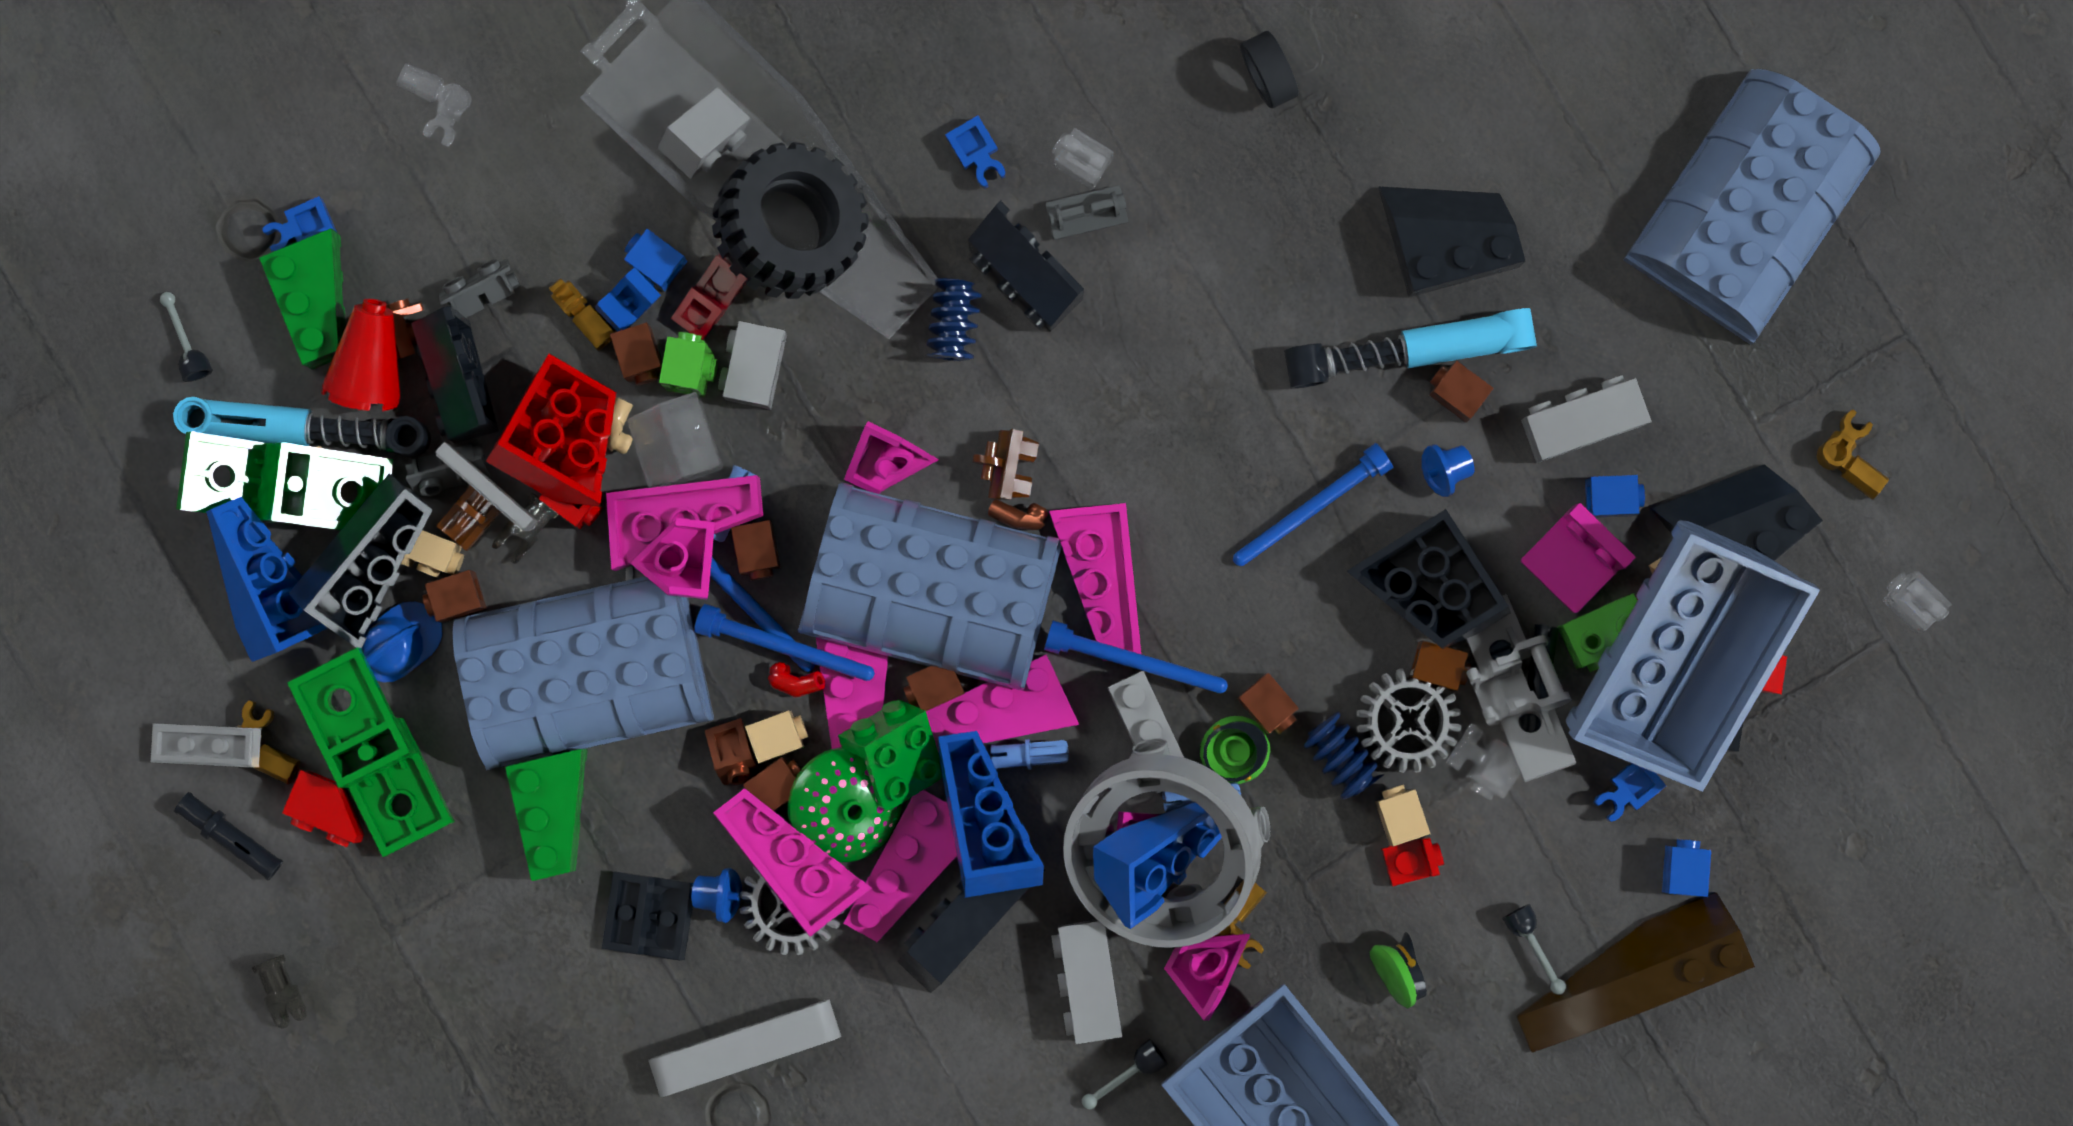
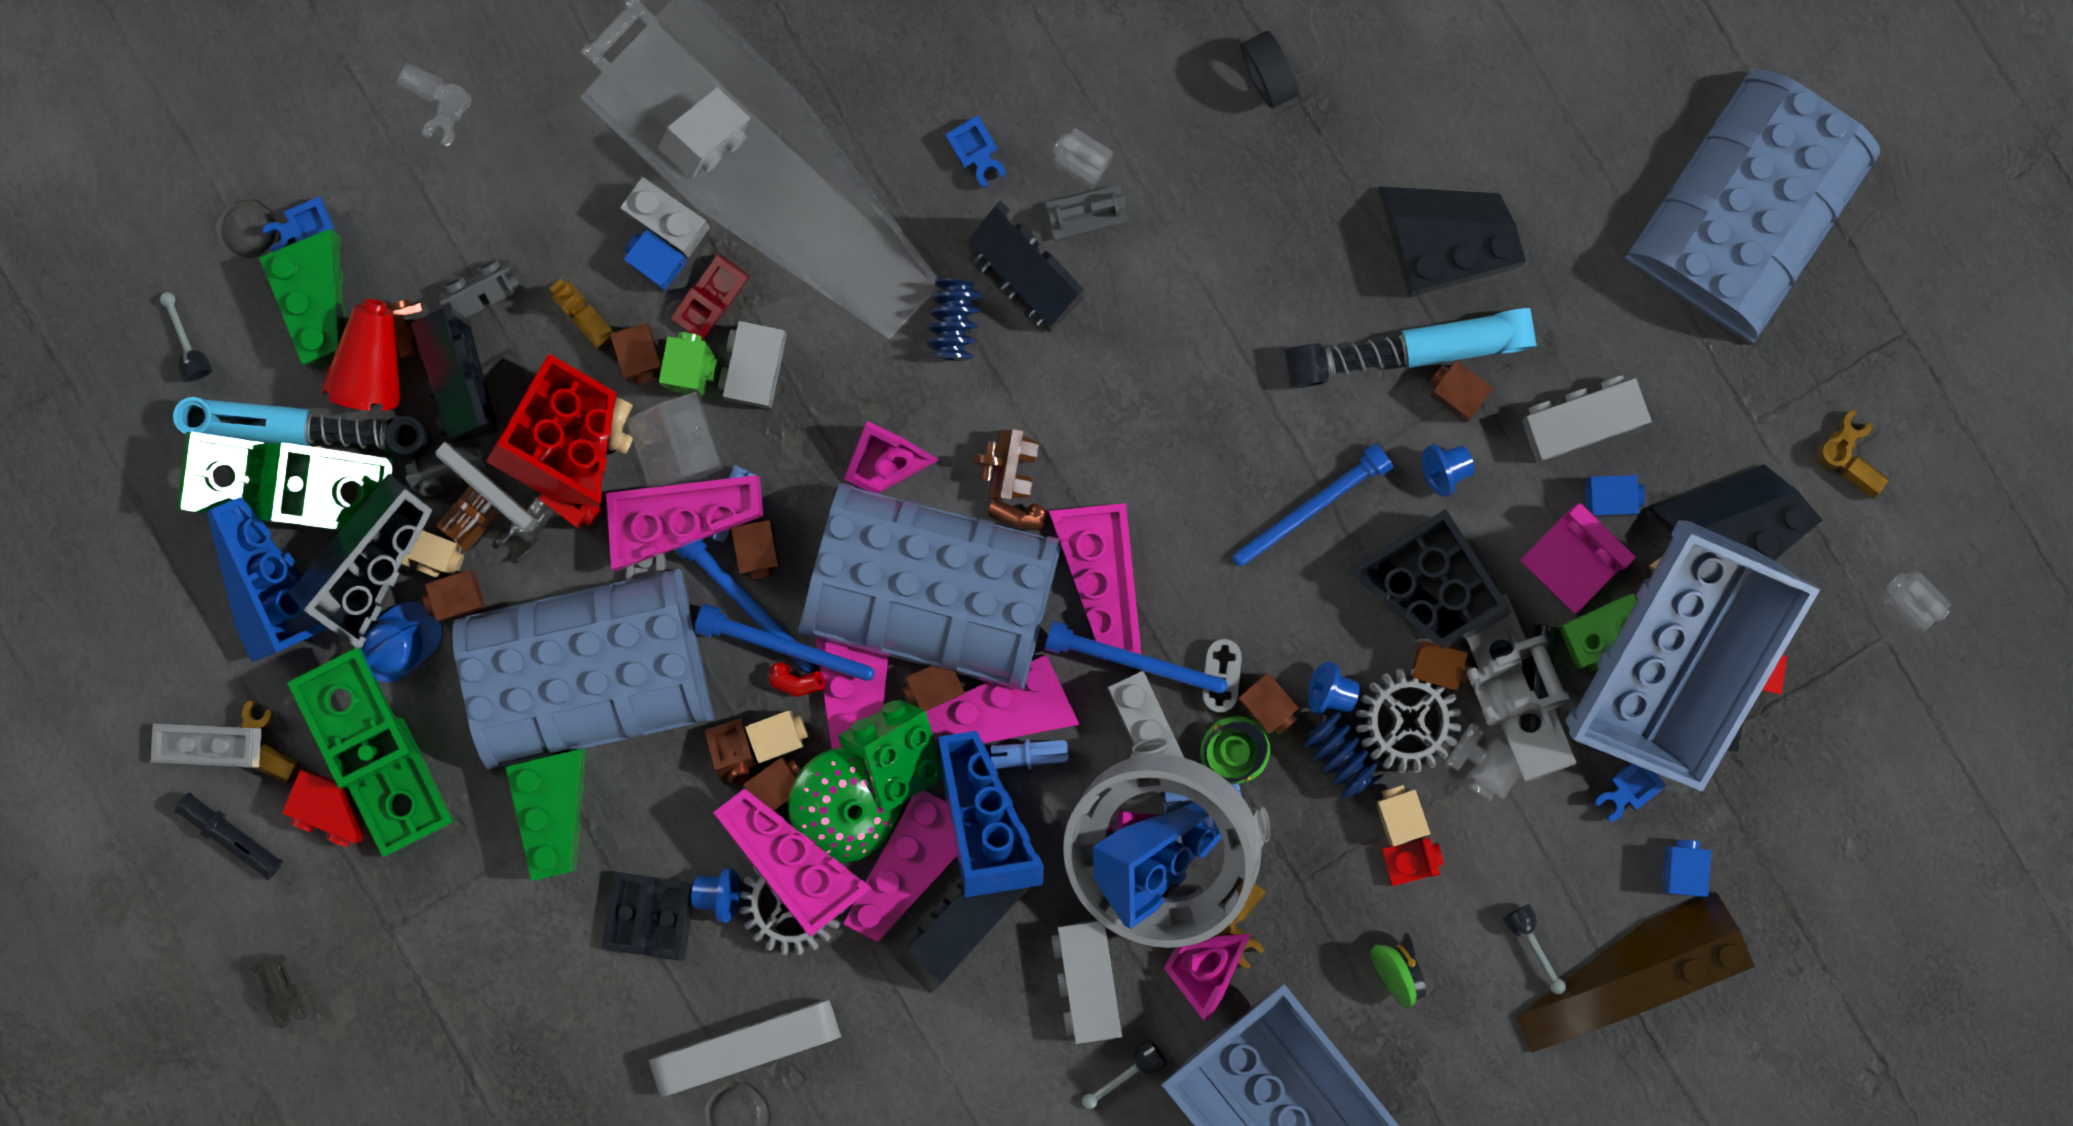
(628, 300): blue bracket -> none
(665, 217): none -> light grey brick
(680, 558): dark pink slope -> none
(816, 183): black tyre -> none
(1231, 675): none -> light grey beam
(1331, 690): none -> blue piece

